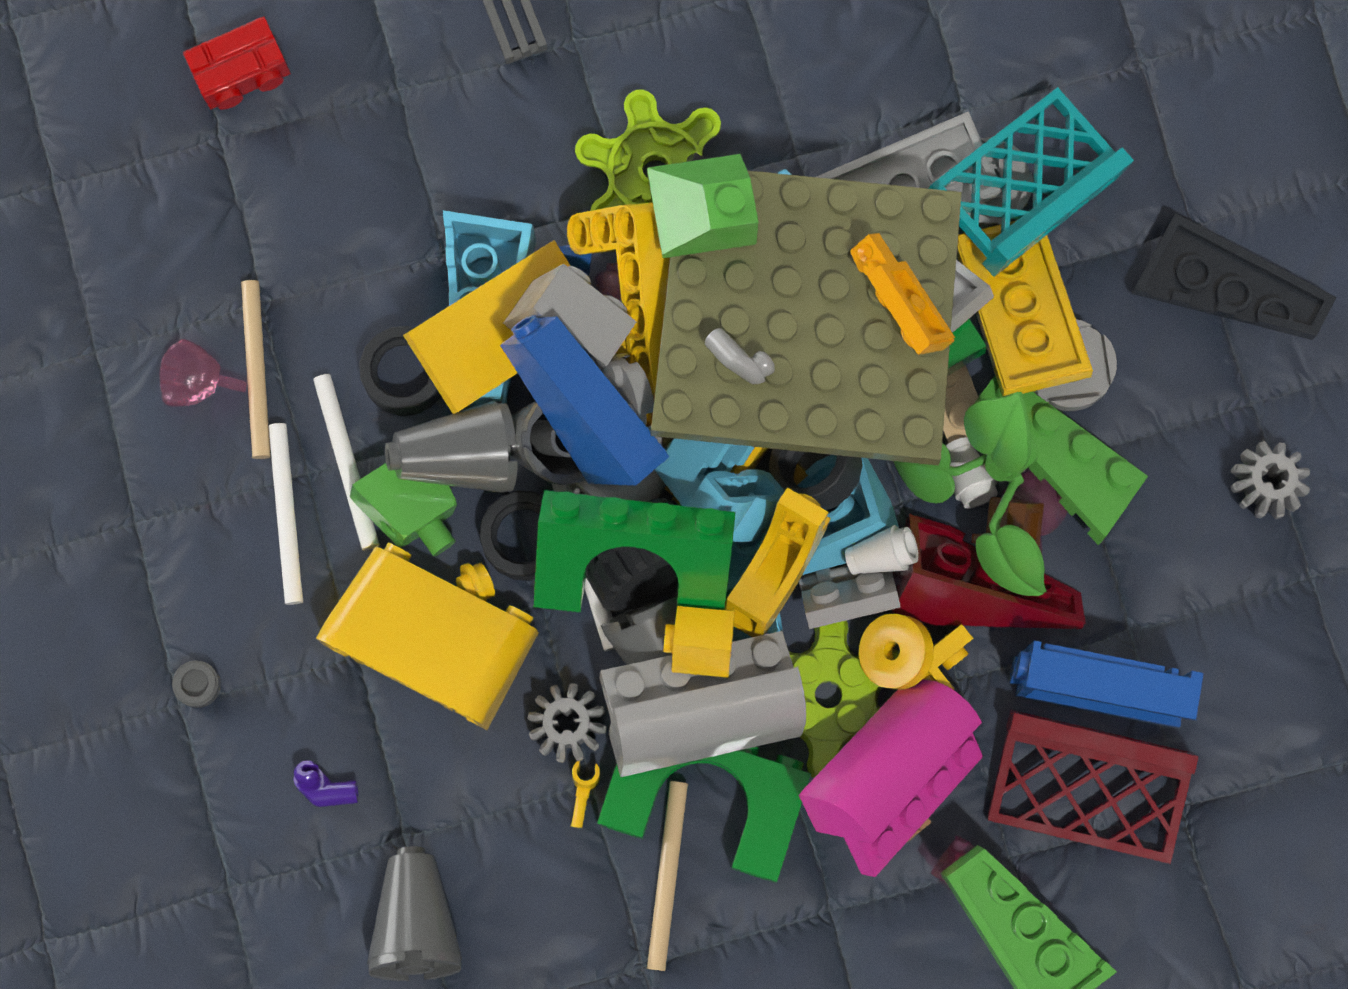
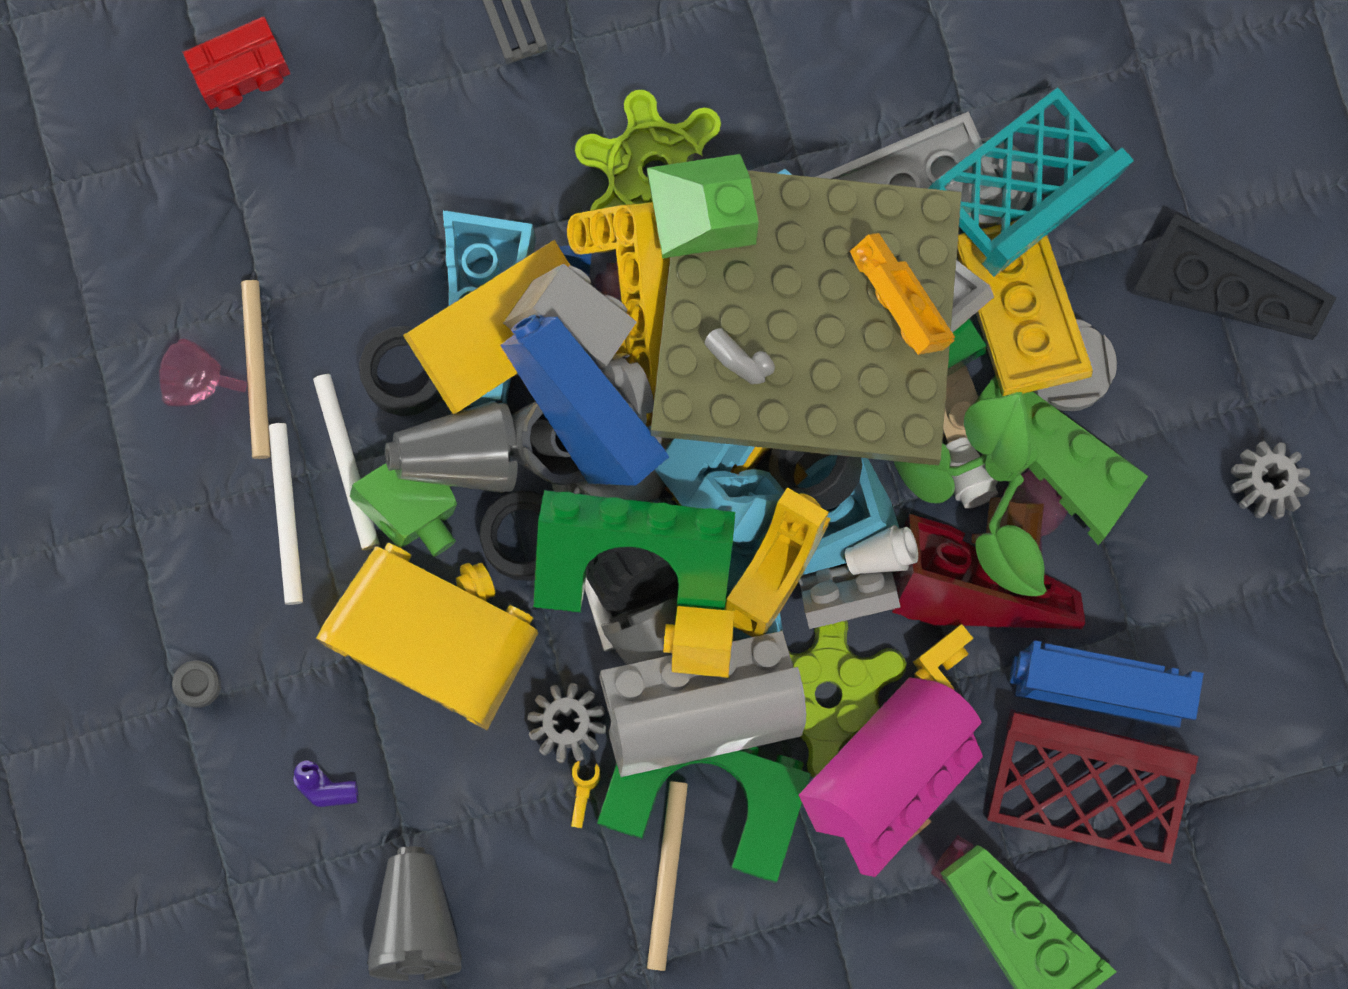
(914, 655): yellow piece -> none

